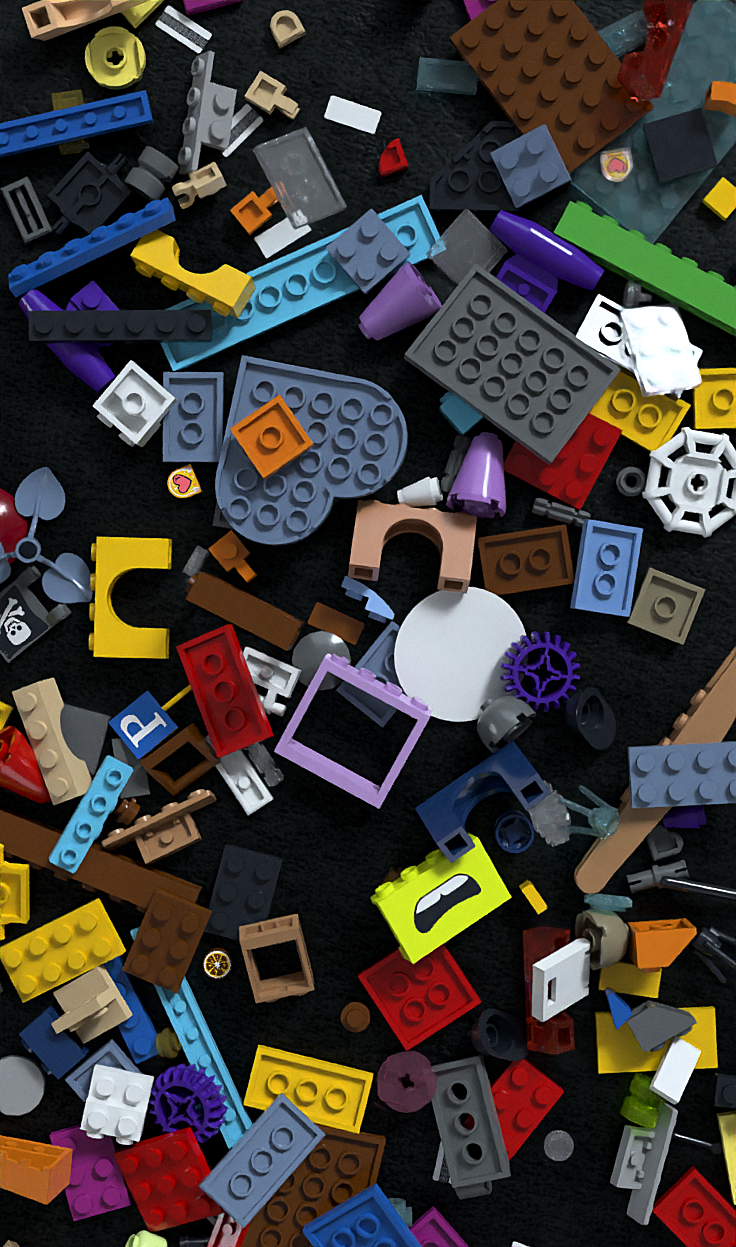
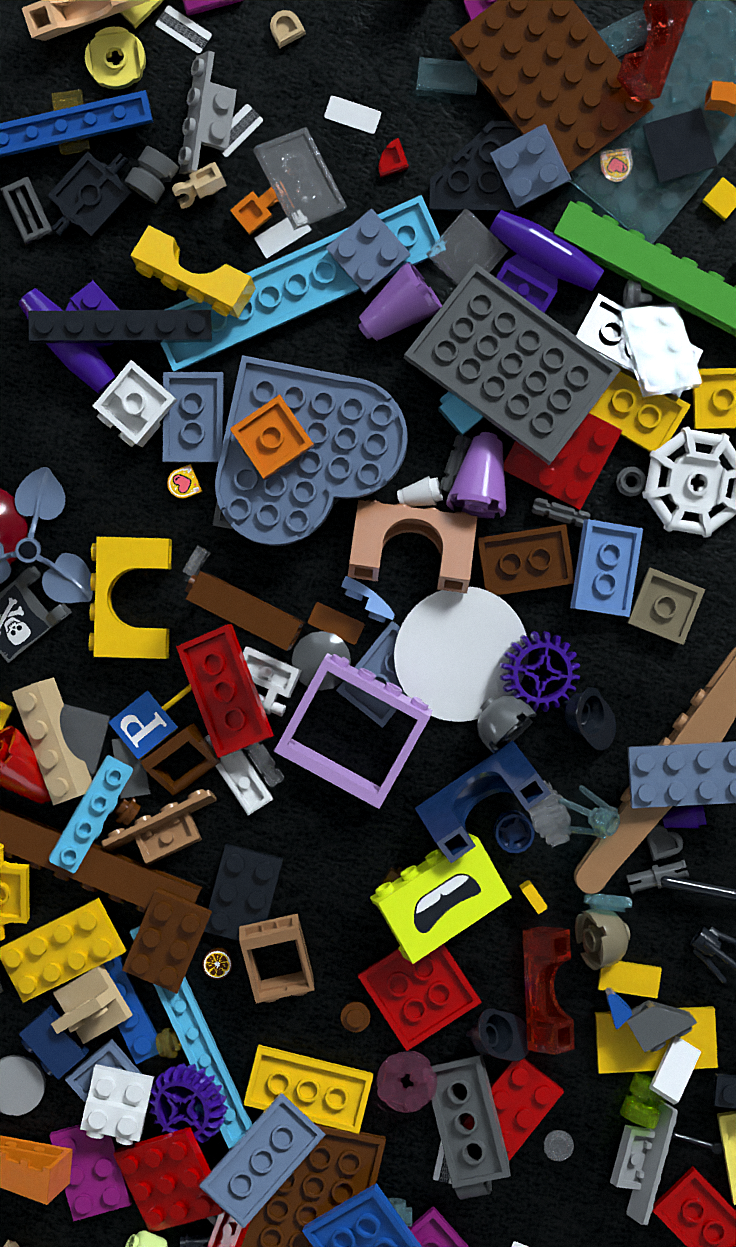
(98, 243): blue plate -> none
(231, 554): orange plate -> none
(268, 94): tan plate -> none
(569, 976): white container -> none
(658, 942): orange slope -> none

